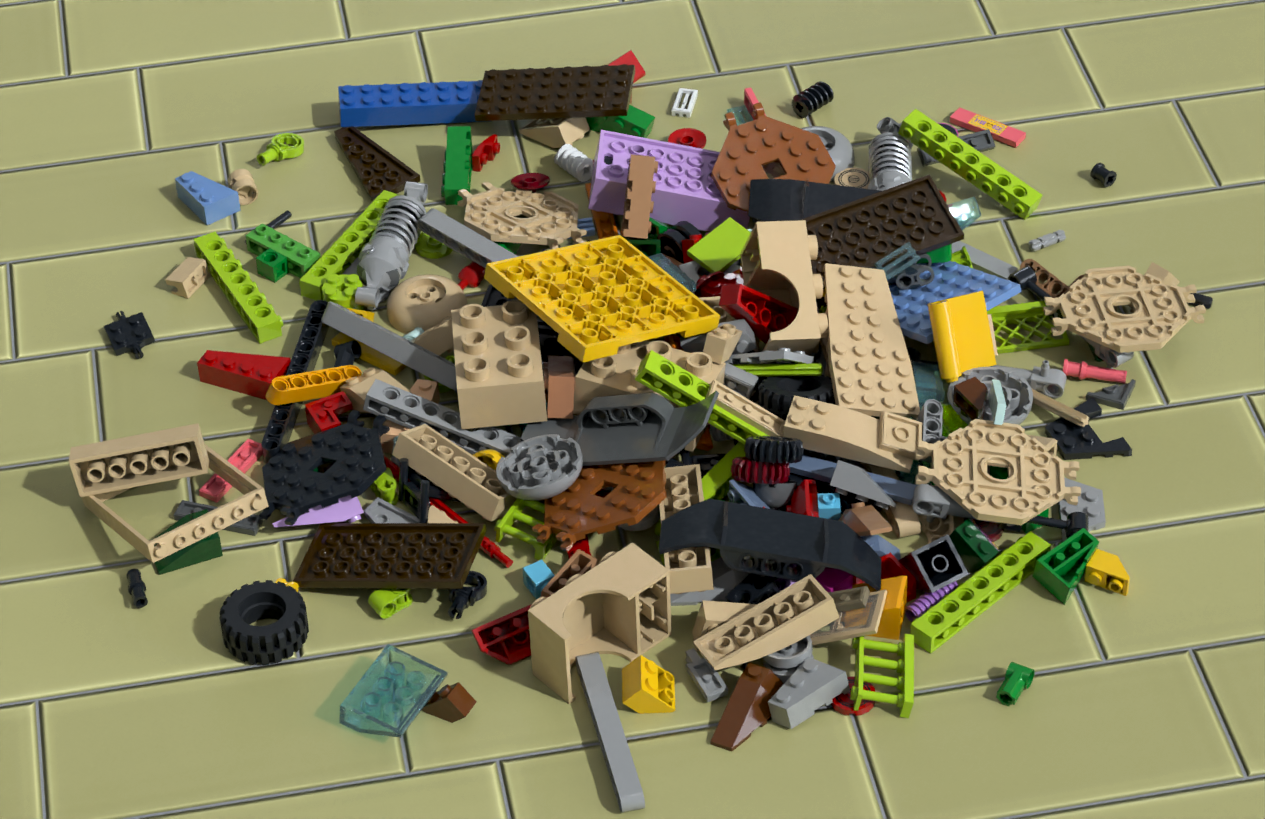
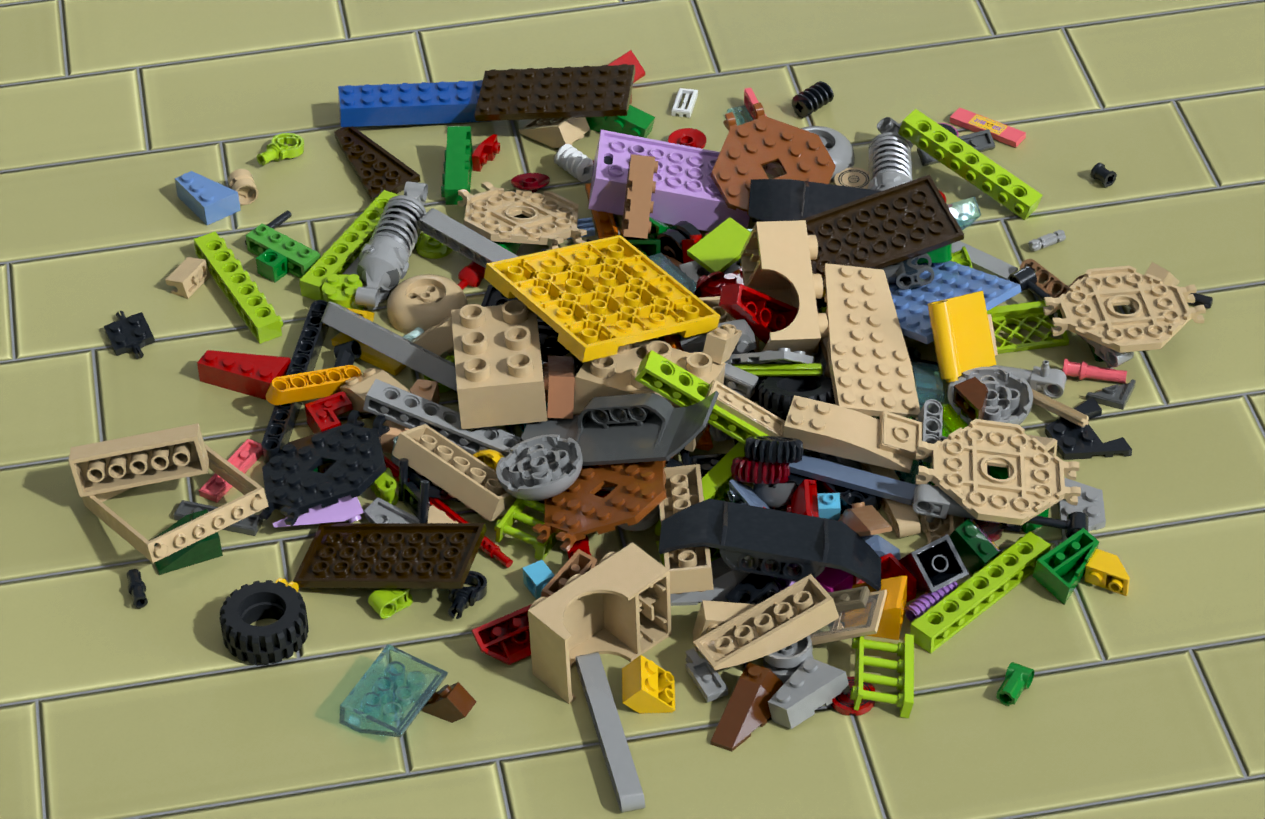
(857, 481): light grey slope -> none
(911, 252): clear light blue tile -> none
(997, 402): light aqua tile -> none

